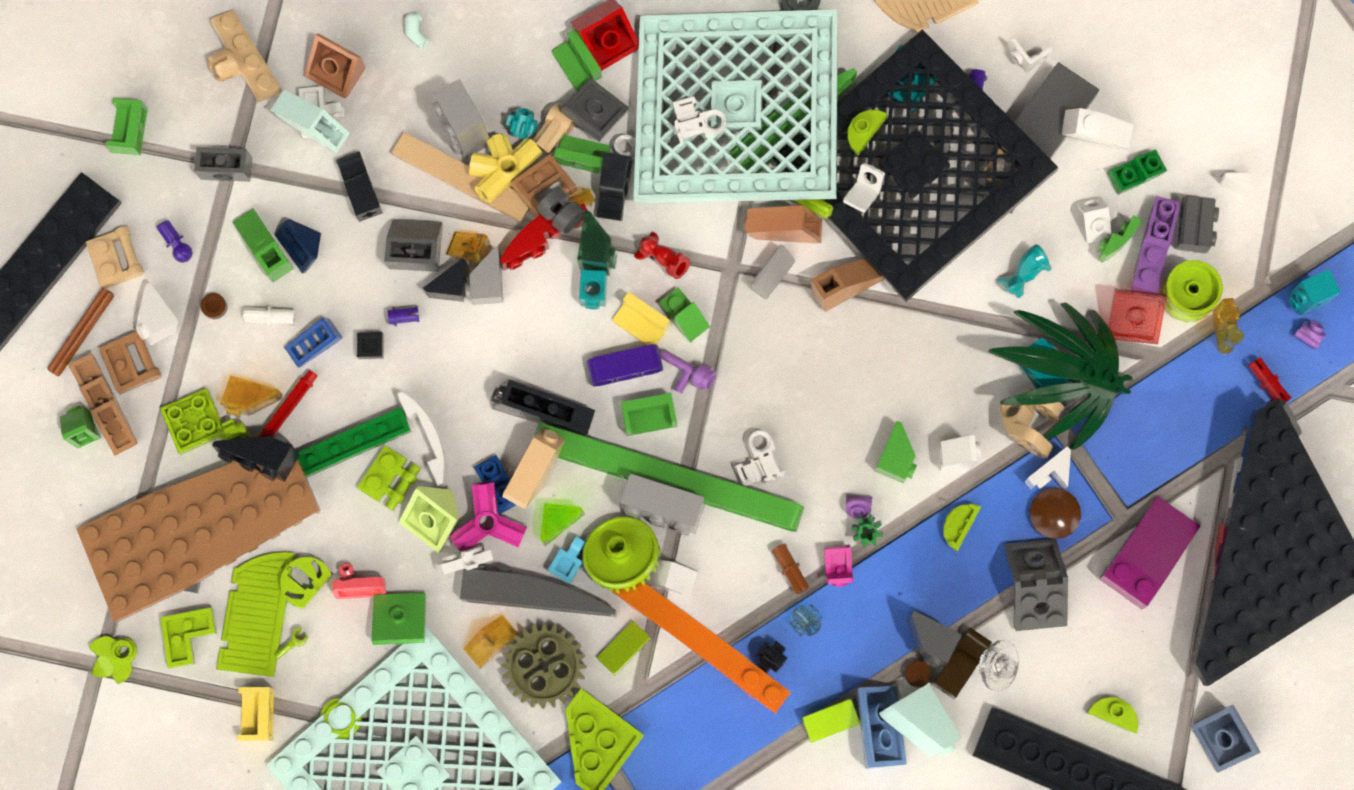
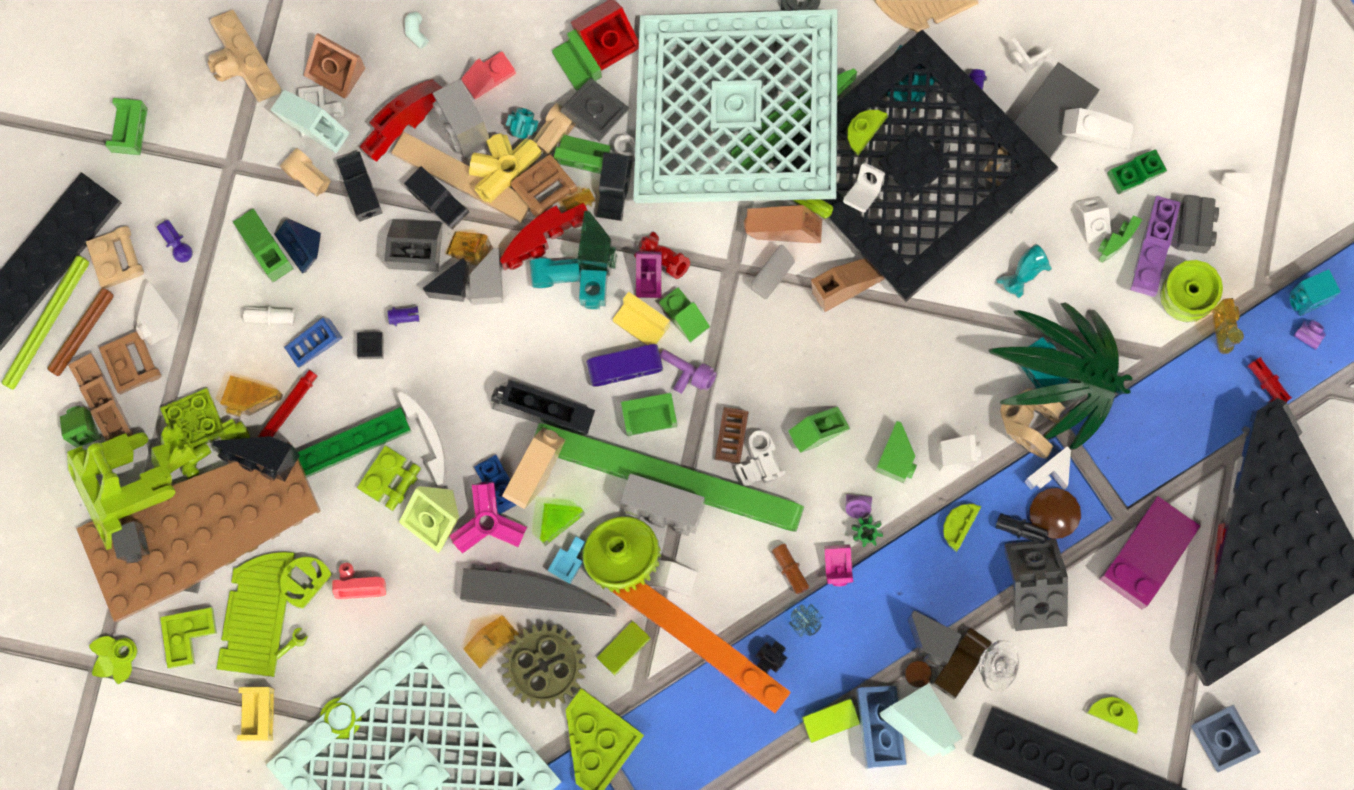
(45, 322): none -> lime axle
(112, 502): none -> lime container
(130, 542): none -> dark grey brick
(189, 469): none -> lime arm
(214, 306): reddish brown tile -> none
(223, 164): dark grey brick -> none
(301, 168): none -> tan piece
(391, 121): none -> red slope
(399, 618): bright green plate -> none
(436, 198): none -> black piece
(468, 561): white plate -> none
(487, 75): none -> coral slope
(547, 272): none -> teal piece
(567, 216): dark grey wheel -> none
(648, 274): none -> magenta slope
(691, 124): white piece -> none
(734, 413): none -> reddish brown slope
(818, 429): none -> bright green slope
(1022, 528): none -> black axle
(1137, 315): clear red plate -> none

